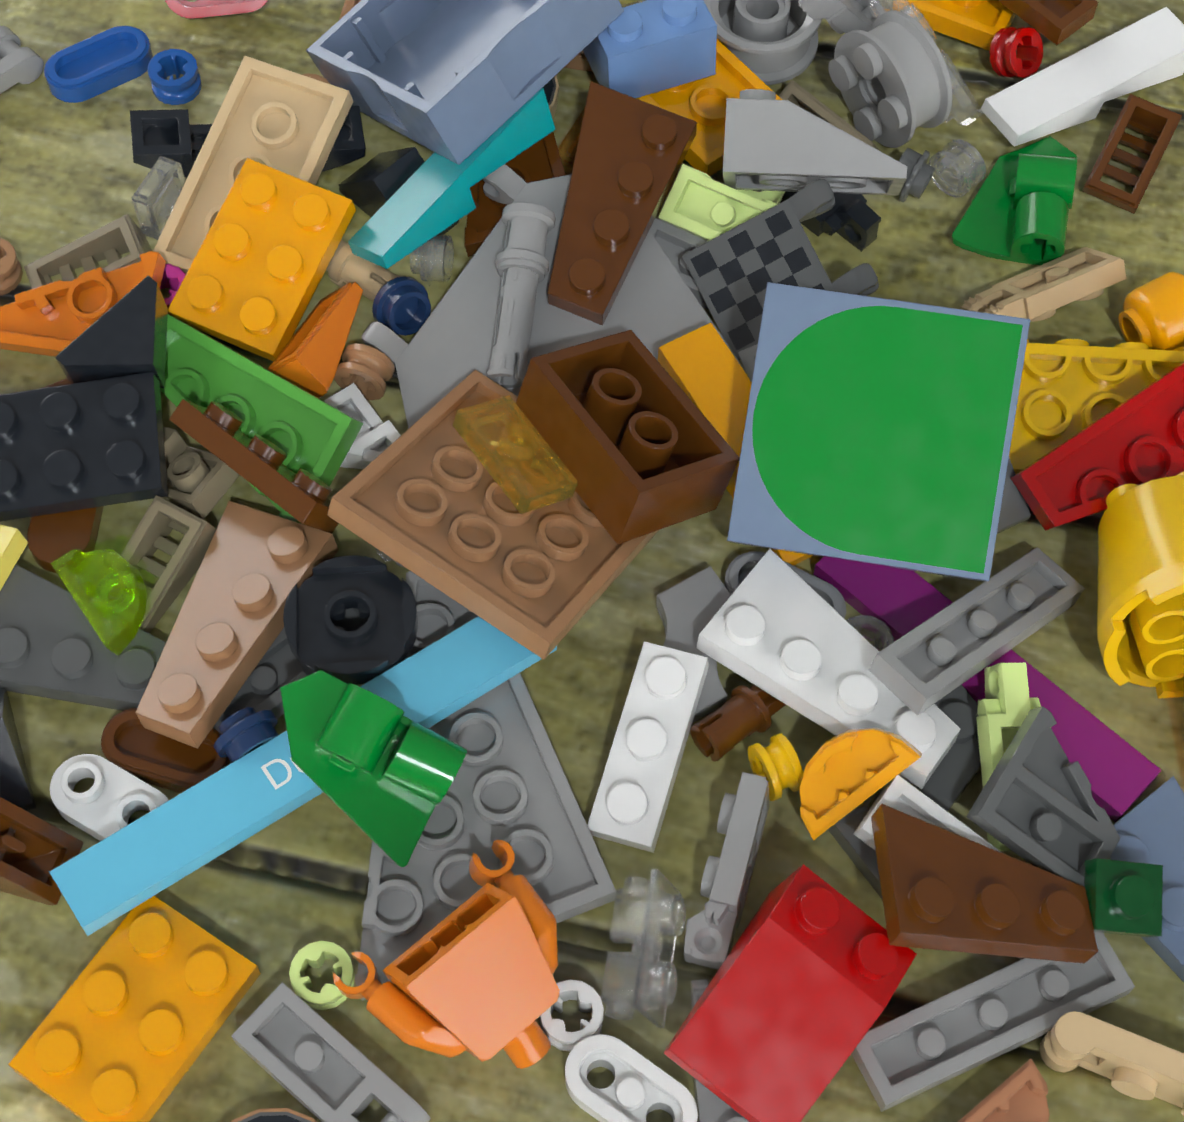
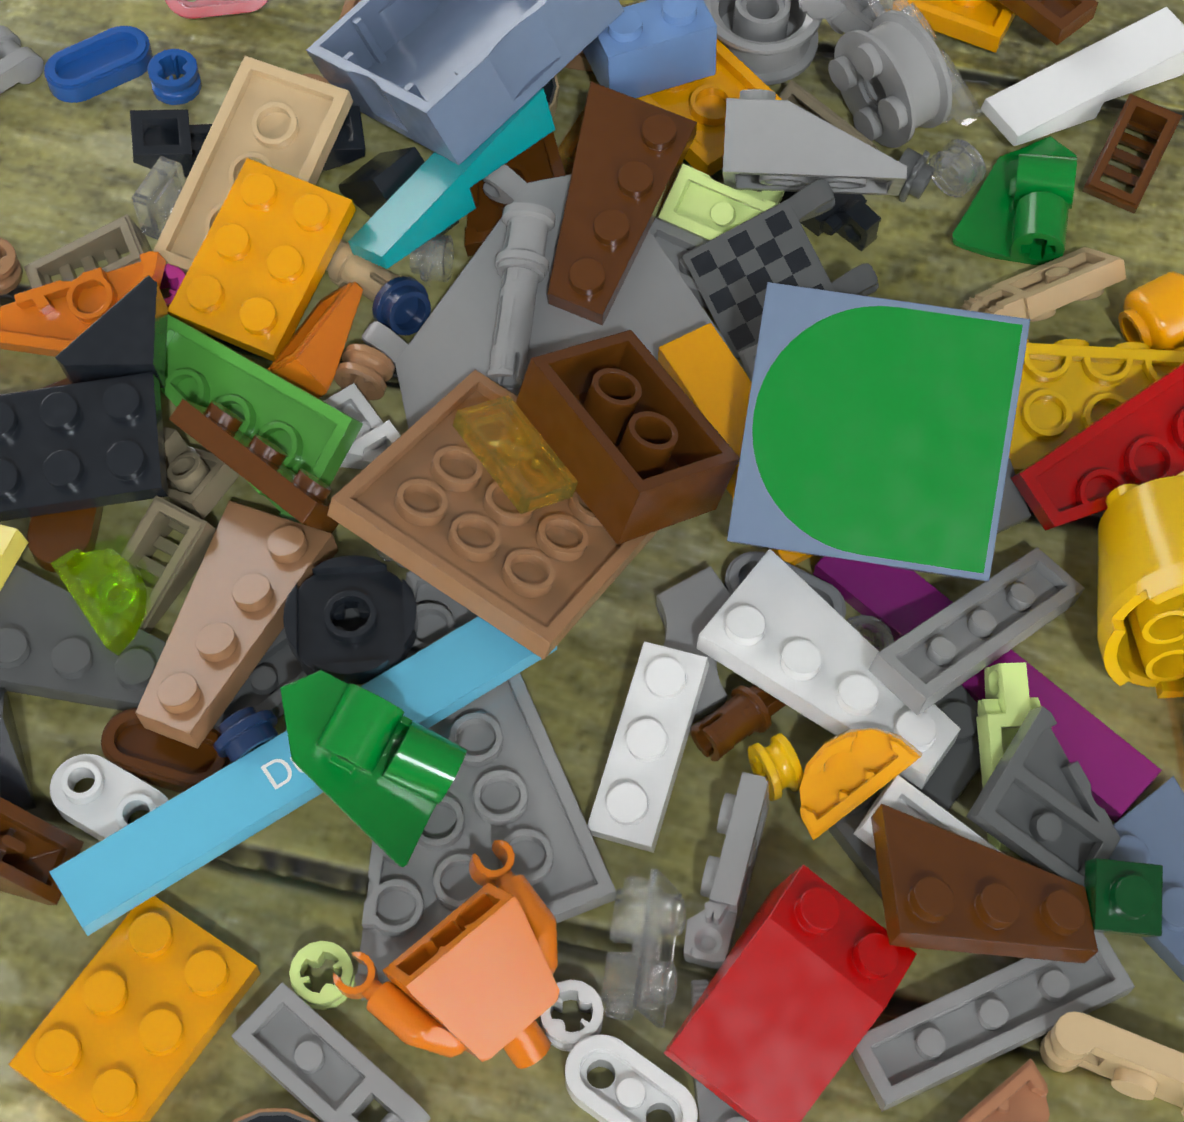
(1029, 52): red bush -> none

